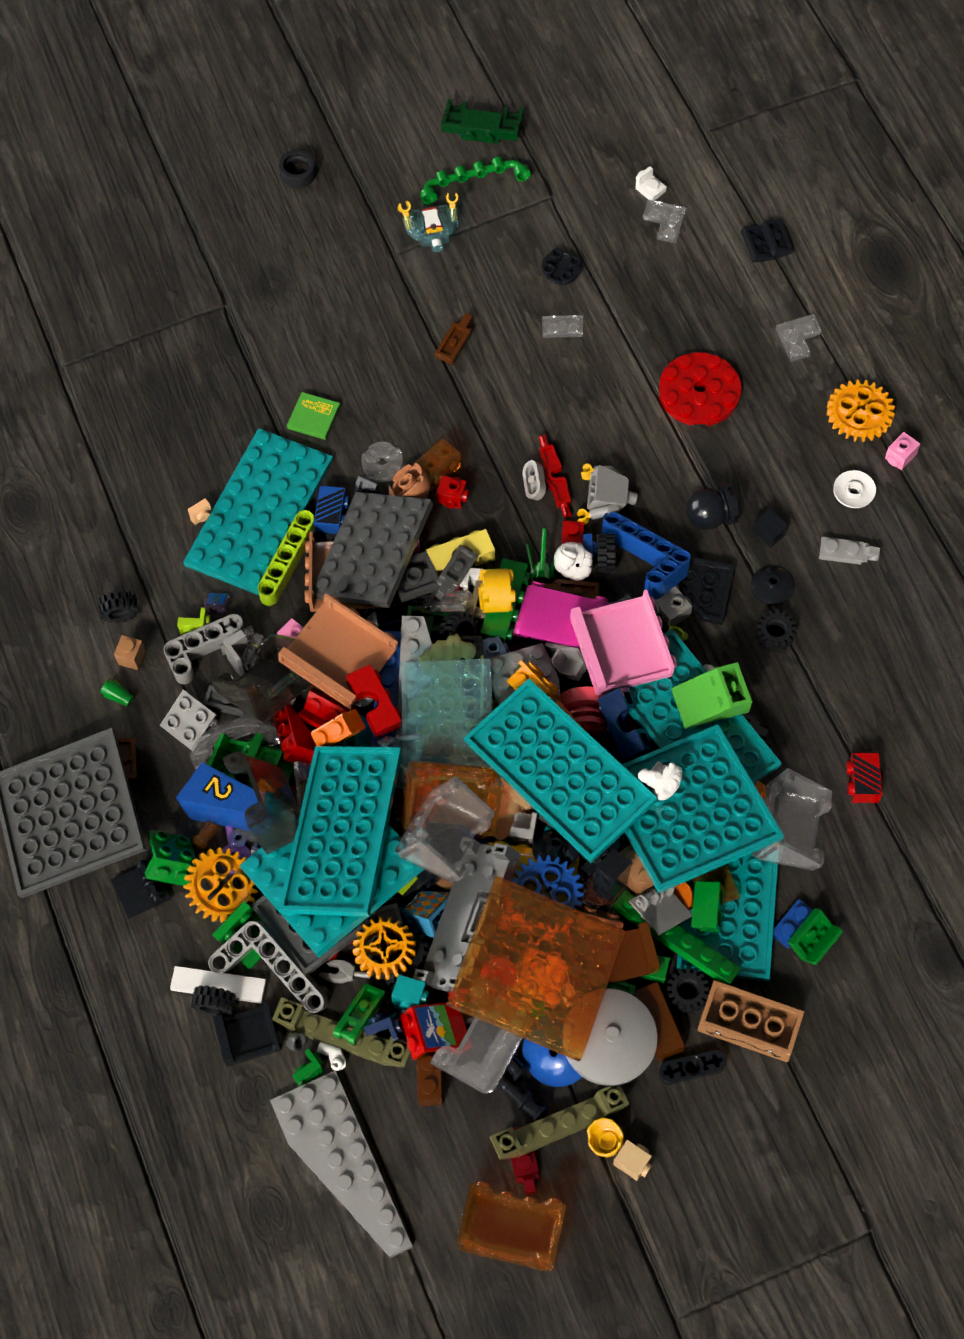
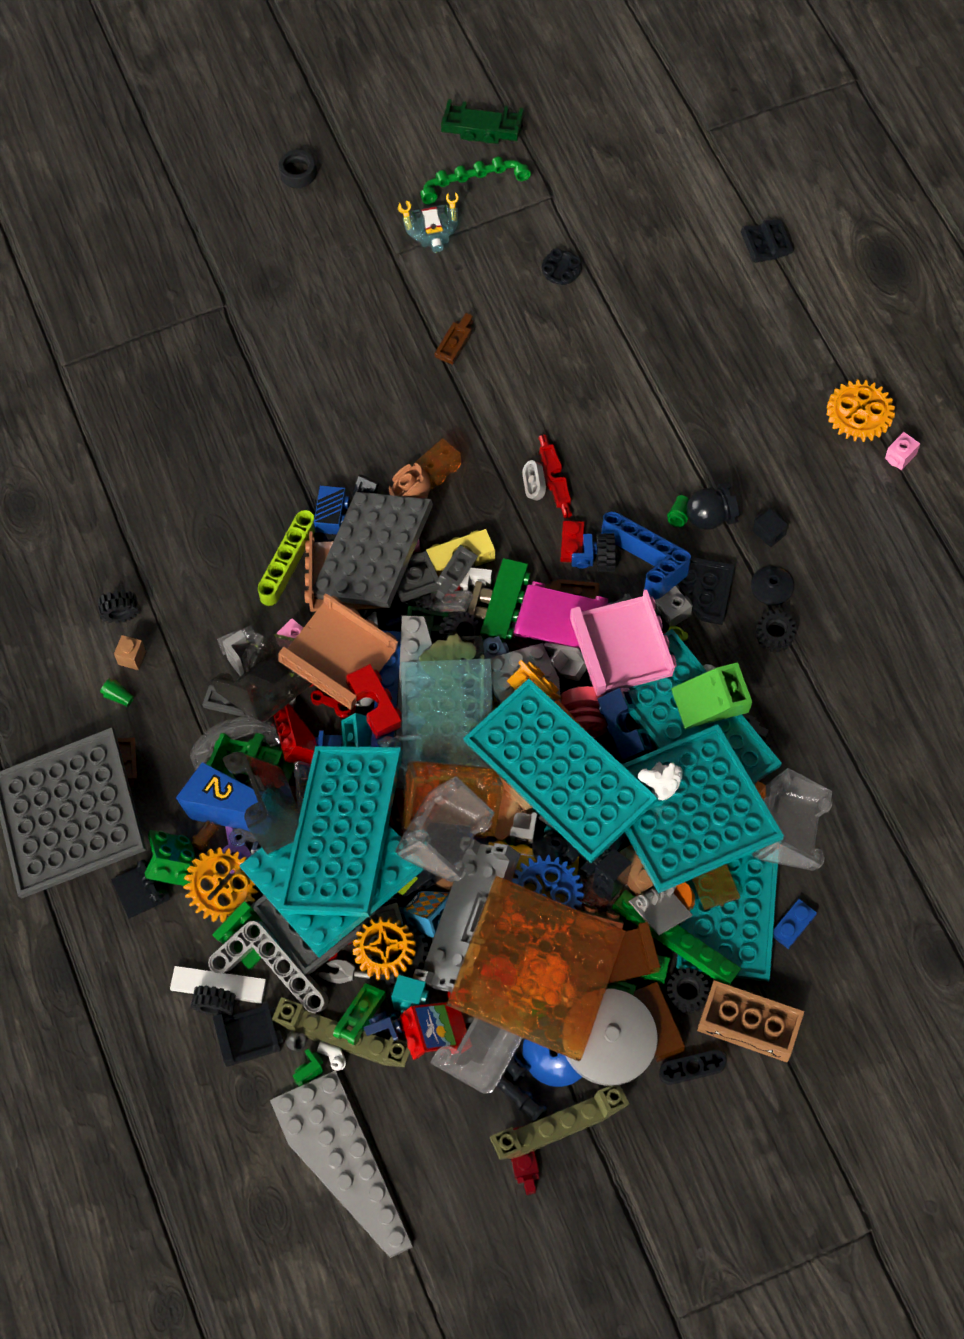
(187, 625): lime bracket -> none
(188, 719): light grey hinge -> none
(200, 511): light nougat plate -> none
(206, 645): light grey beam -> none
(216, 602): slope -> none
(257, 509): teal plate -> none
(313, 416): bright green tile -> none
(320, 708): red bracket -> none
(338, 729): orange brick -> none
(379, 451): clear plate -> none
(428, 1081): reddish brown brick -> none
(452, 492): red brick -> none
(496, 590): yellow brick -> none
(511, 1227): clear orange windscreen -> none
(541, 572): green plant -> none
(562, 326): clear plate -> none
(568, 556): white hair -> none
(605, 1137): yellow hair -> none
(606, 492): light grey torso -> none
(633, 1160): tan brick -> none
(649, 185): white bracket -> none
(668, 216): clear plate -> none
(678, 513): none -> green cone
(694, 407): red plate -> none
(708, 906): green hinge -> none
(793, 336): clear plate -> none
(814, 937): green bracket -> none
(847, 551): light grey hinge -> none
(857, 482): white dish -> none
(864, 778): red brick -> none

